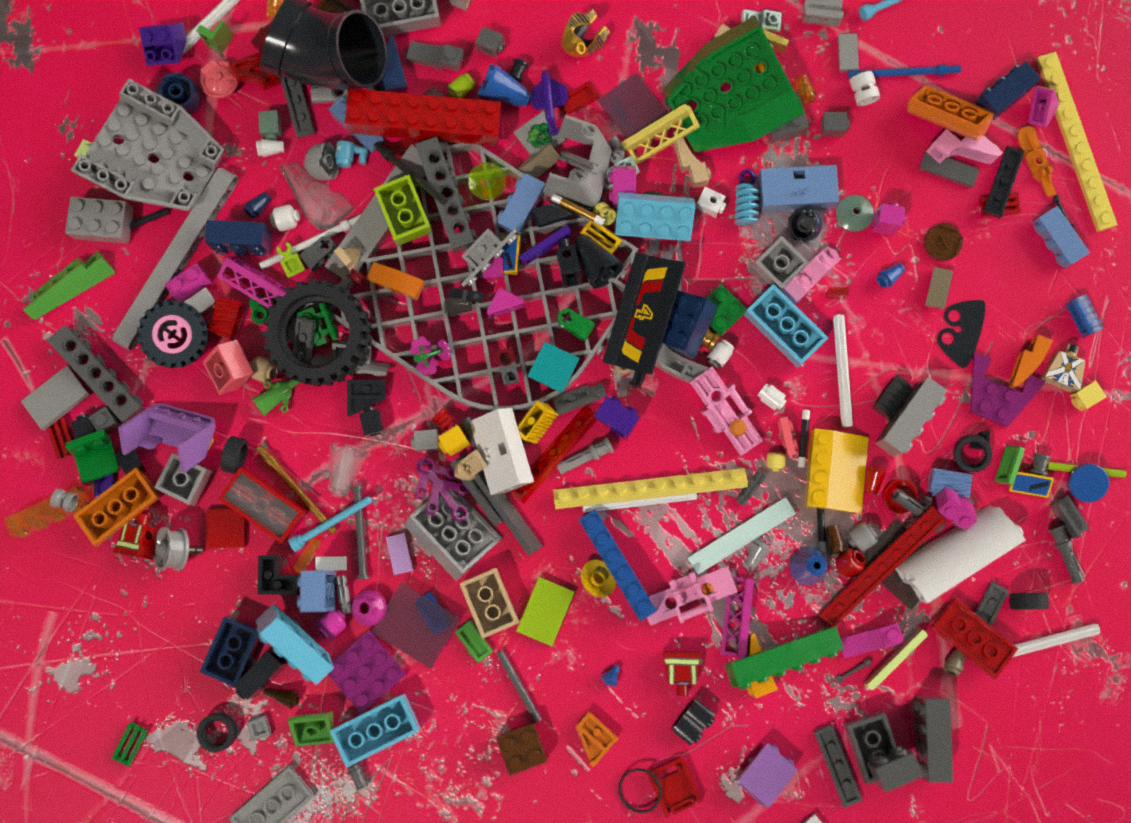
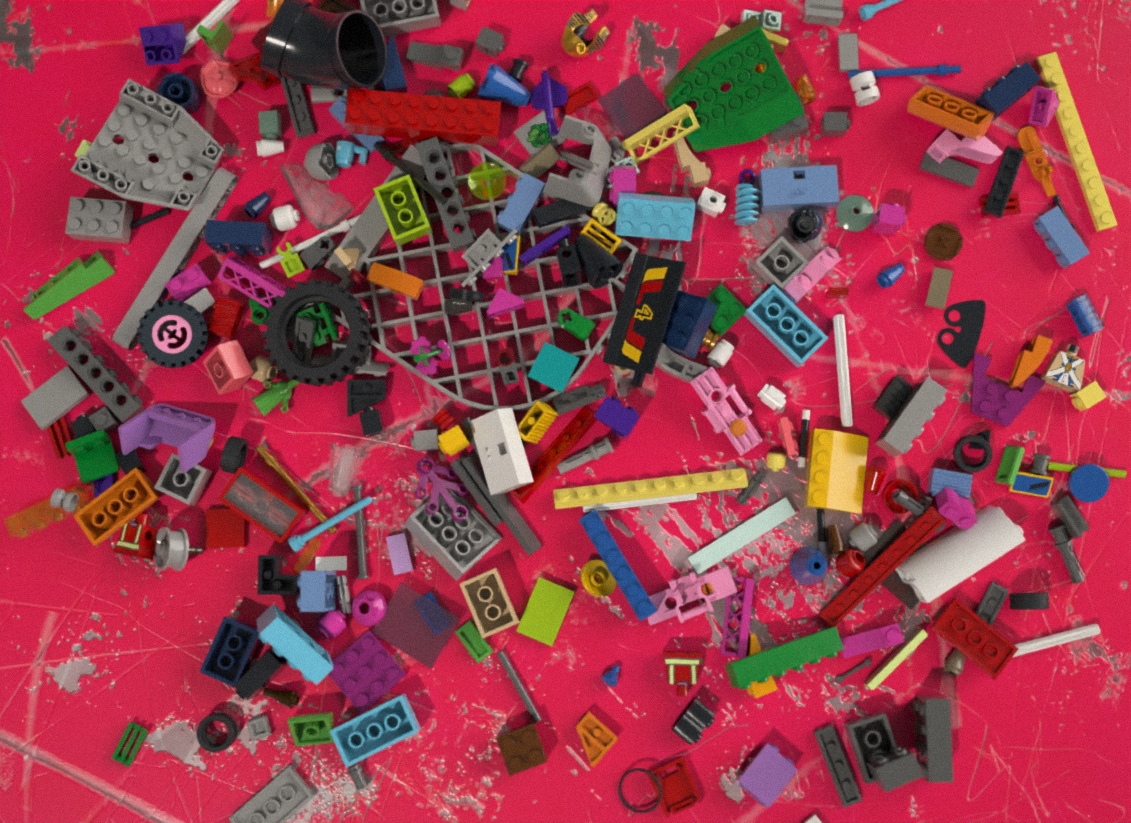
(470, 466): tan tile -> none
(577, 209): pearl gold bar -> none
(757, 552): light grey cone -> none

